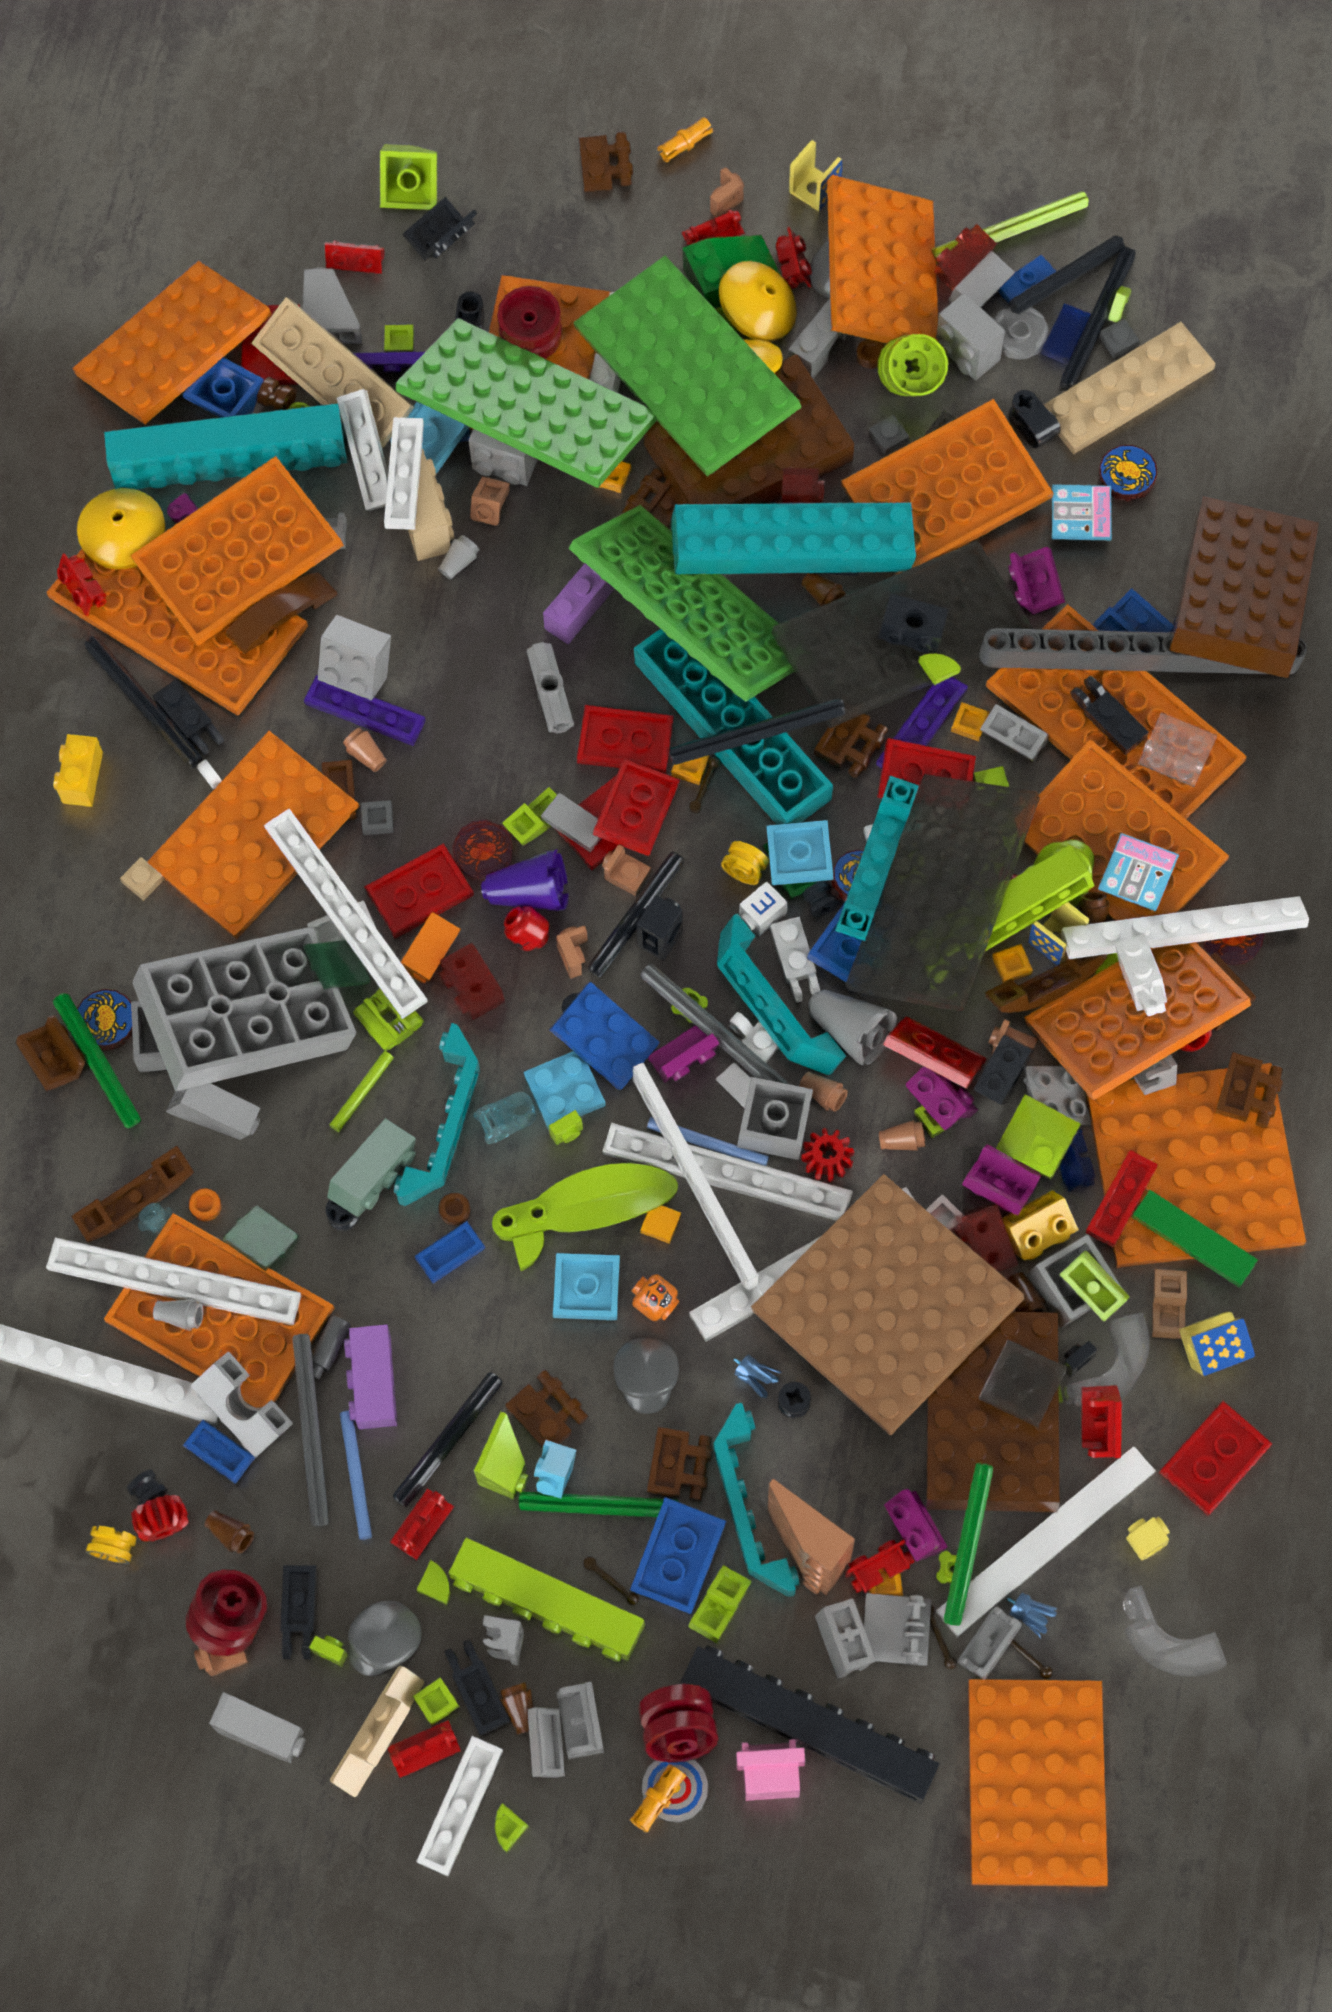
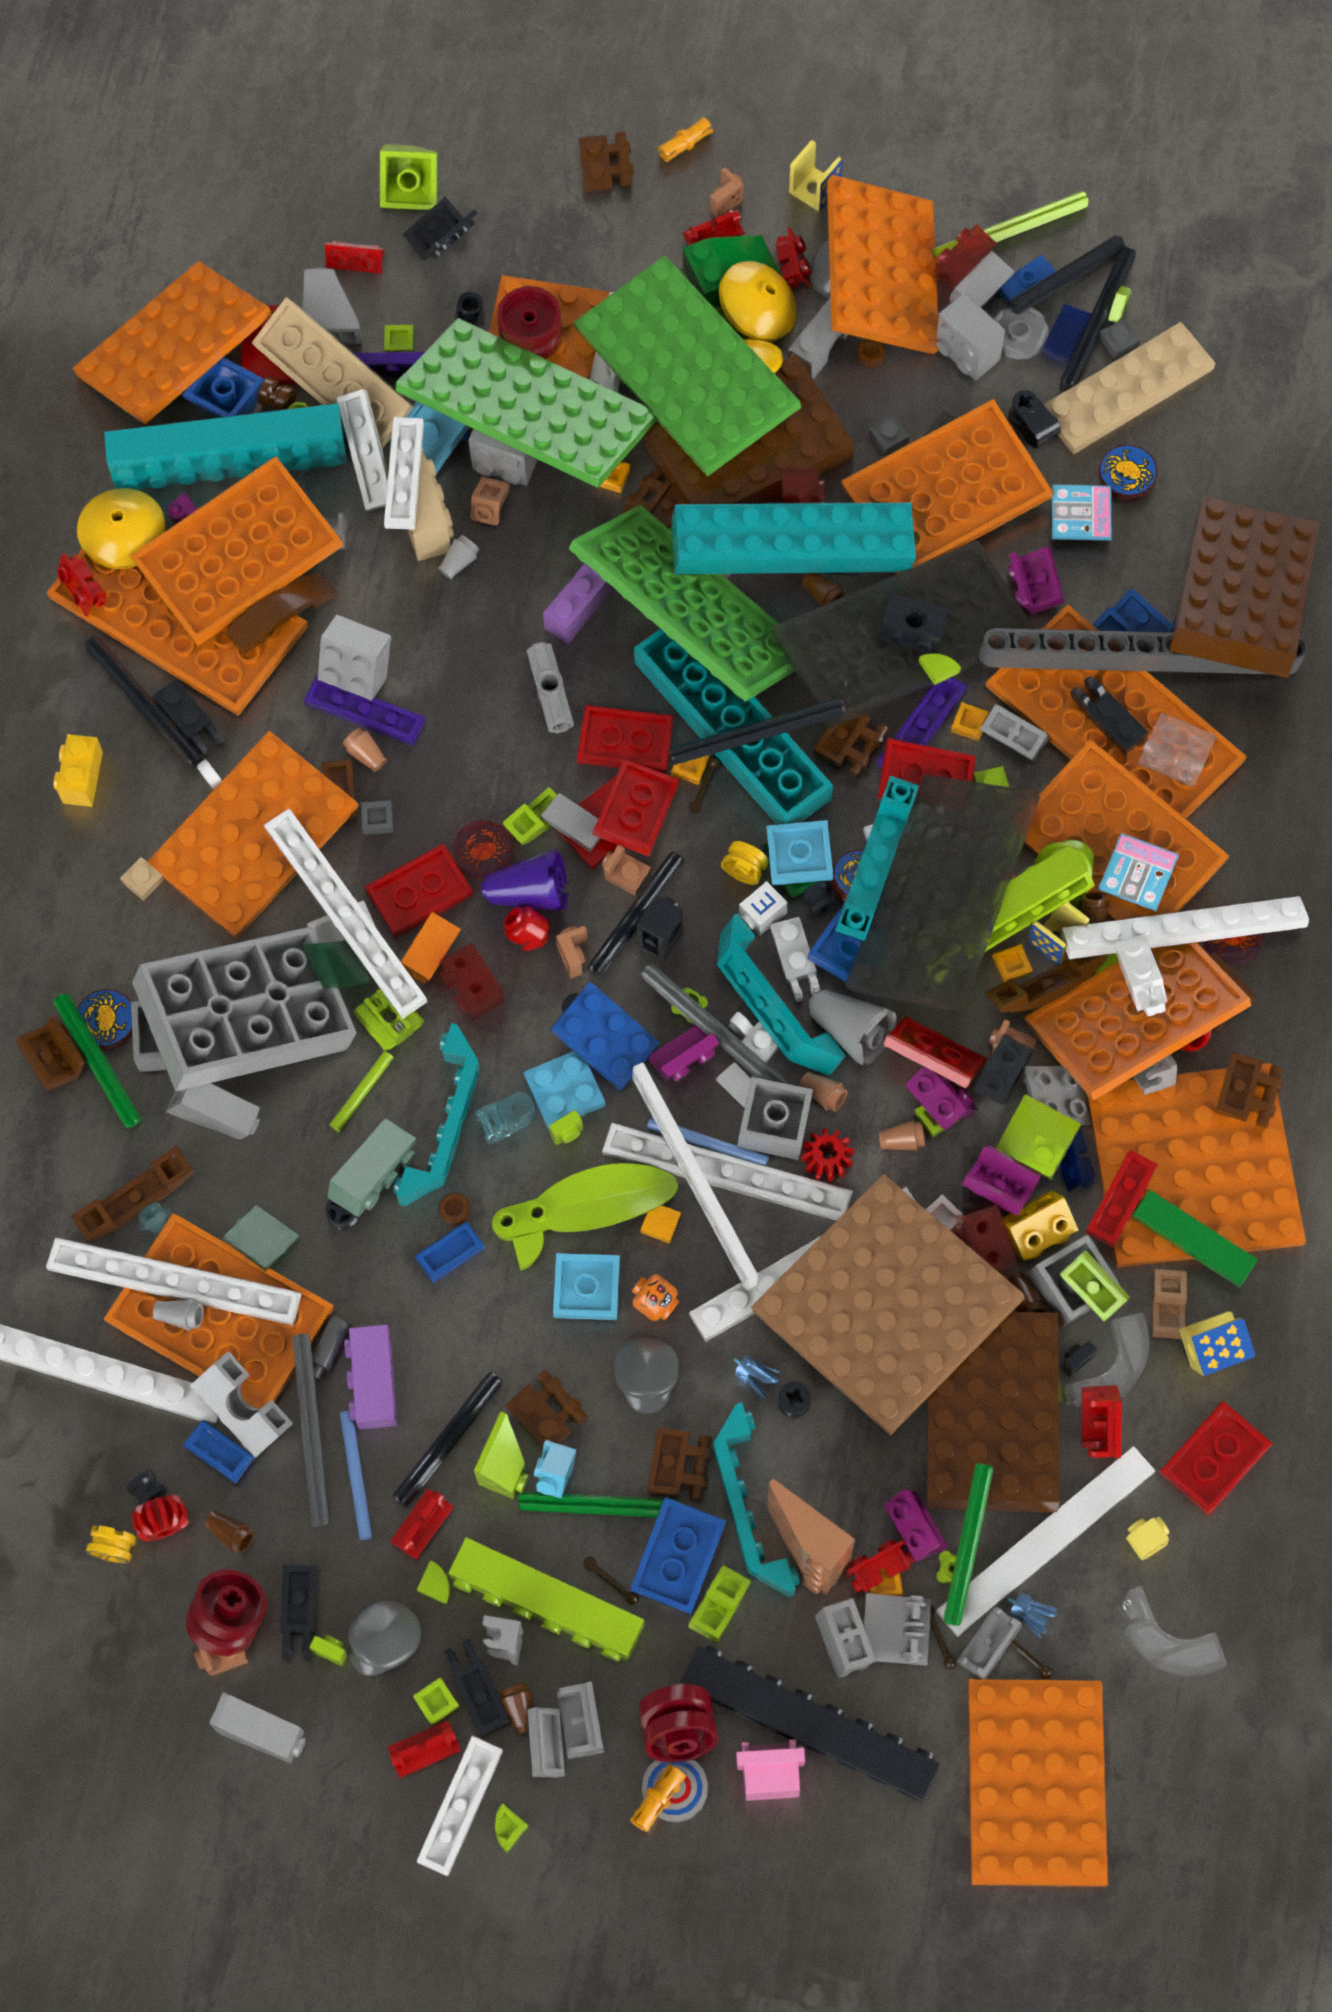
(205, 1204): orange tile -> none
(377, 1731): tan bracket -> none
(927, 359): lime wheel -> none
(1023, 1383): clear smoke plate -> none

